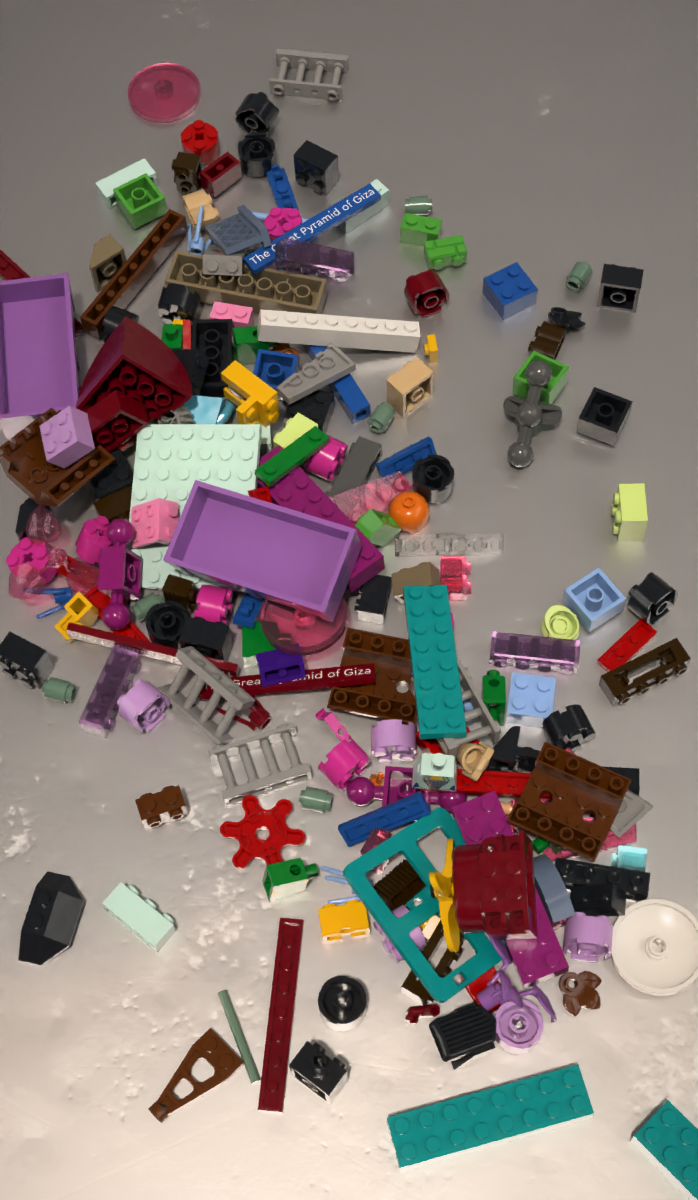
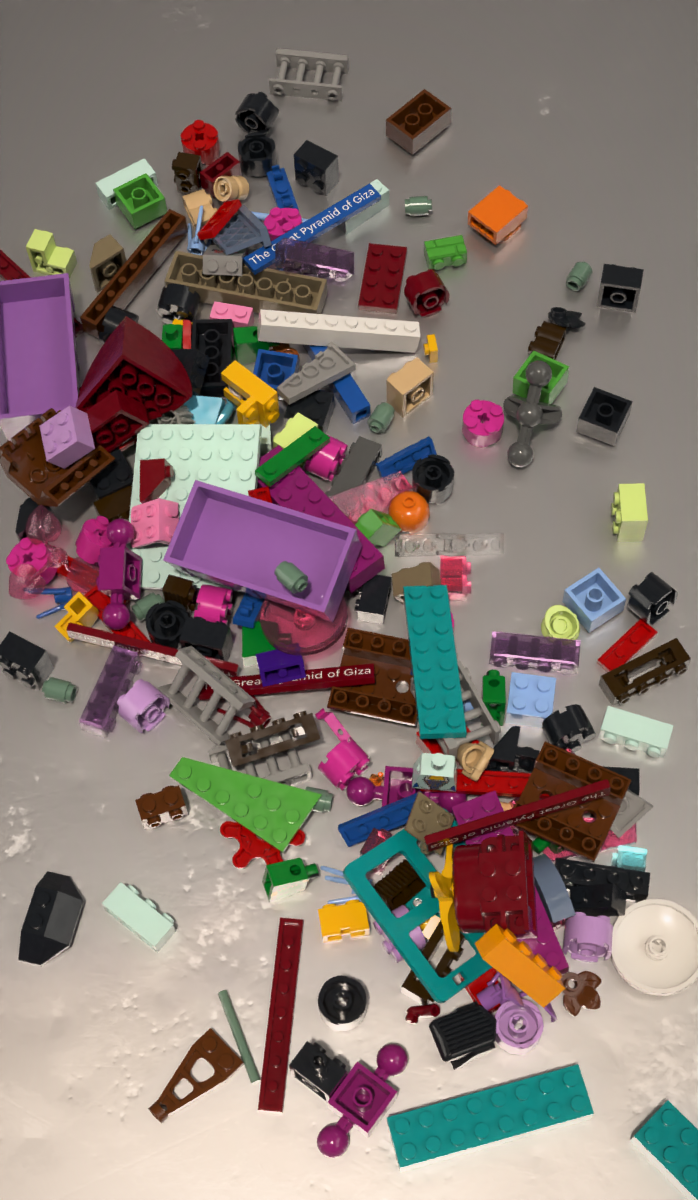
(47, 257): none -> yellowish green brick
(154, 478): none -> dark red slope
(164, 93): clear pink dish -> none
(219, 219): none -> red tile
(231, 188): none -> tan wheel
(258, 804): none -> bright green wing
(291, 577): none -> sand green brick
(307, 727): none -> dark brown brick
(362, 1100): none -> magenta brick
(382, 278): none -> dark red plate
(393, 740): lavender brick -> none
(417, 229): bright green brick -> none
(418, 121): none -> reddish brown brick
(425, 819): none -> dark tan hinge
(483, 423): none -> dark pink brick
(498, 215): none -> orange brick
(510, 290): blue brick -> none
(517, 815): none -> dark red tile
(520, 965): none -> light orange brick
(635, 732): none -> light aqua brick

